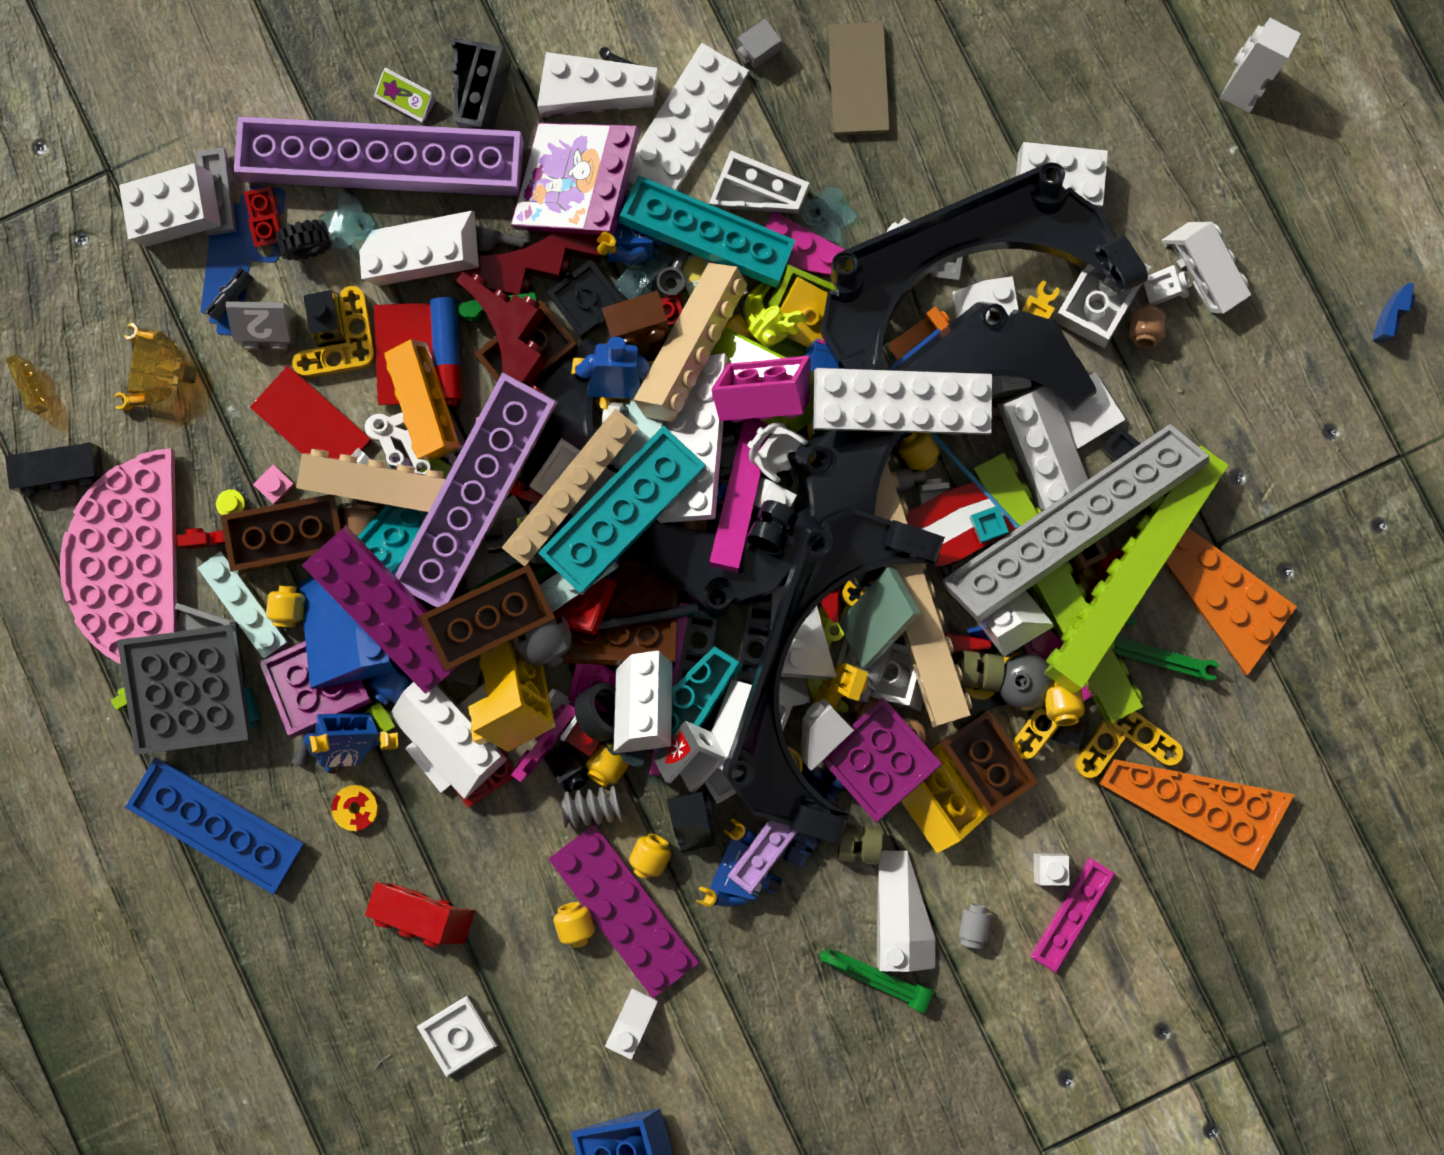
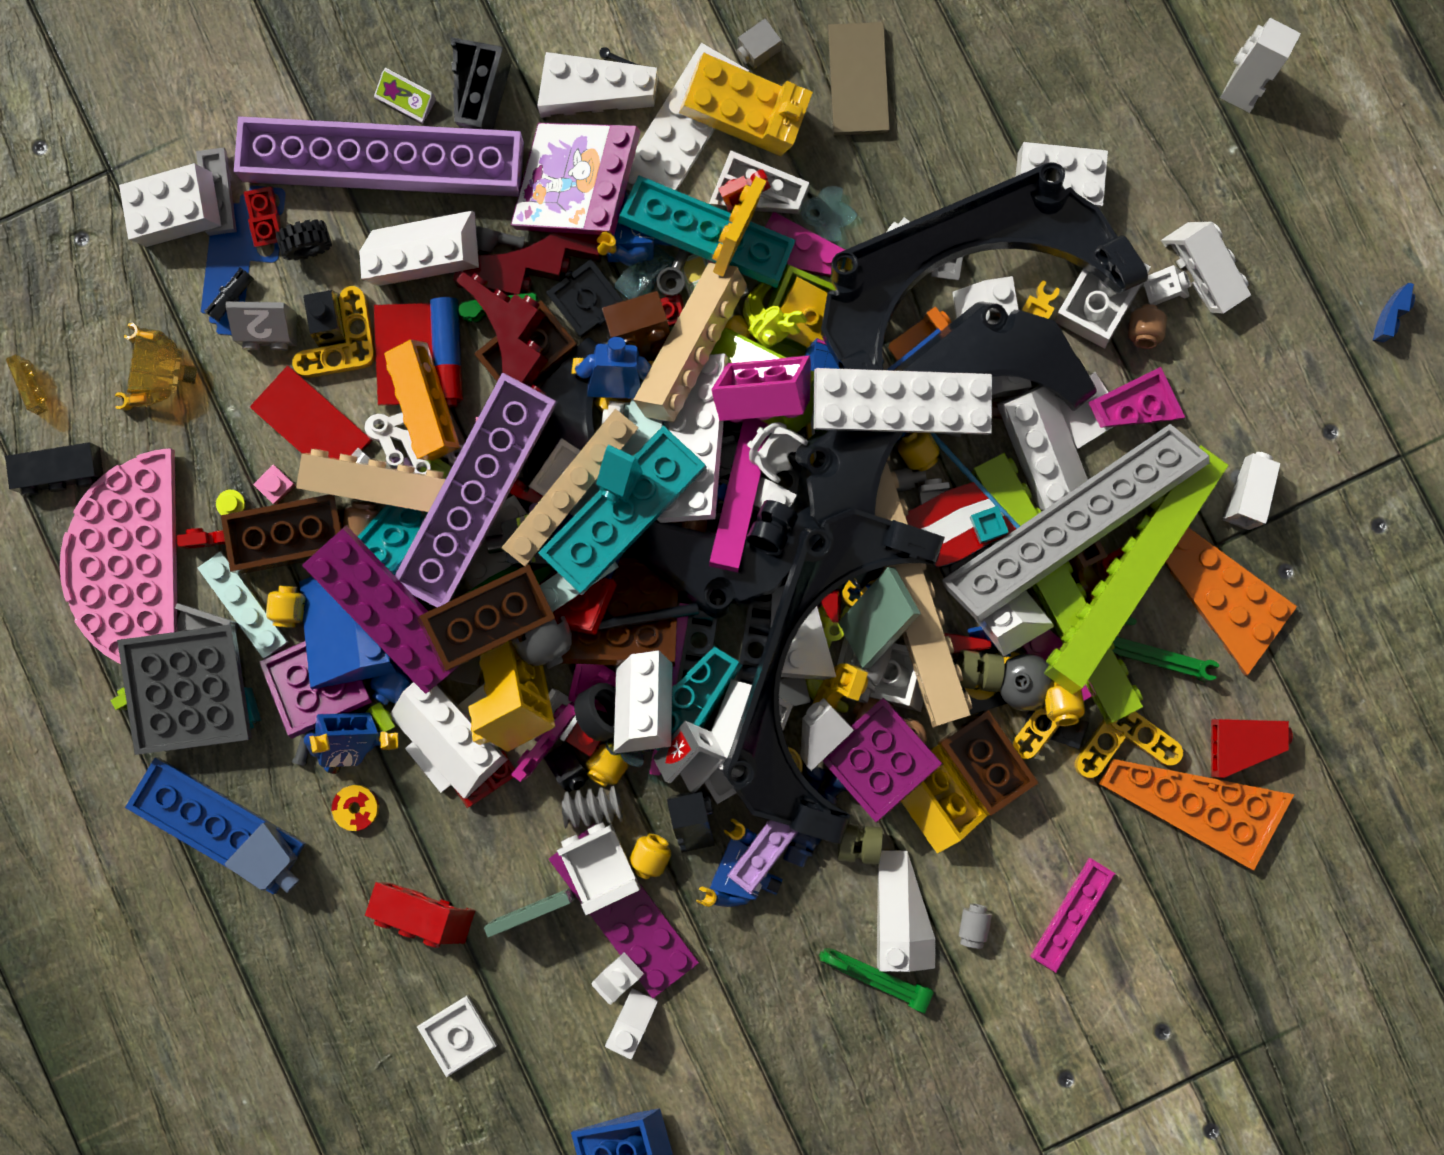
(265, 859): none -> sand blue torso
(343, 222): clear light blue plate -> none
(529, 912): none -> sand green tile
(574, 924): yellow head -> none
(598, 867): none -> white panel
(617, 978): none -> white bracket
(618, 475): none -> teal slope
(732, 189): none -> plate
(740, 218): none -> yellow plate
(745, 104): none -> yellow hinge
(1051, 869): white brick -> none
(1119, 444): black plate -> none
(1138, 402): none -> dark pink wing
(1246, 743): none -> red slope
(1253, 492): none -> white slope

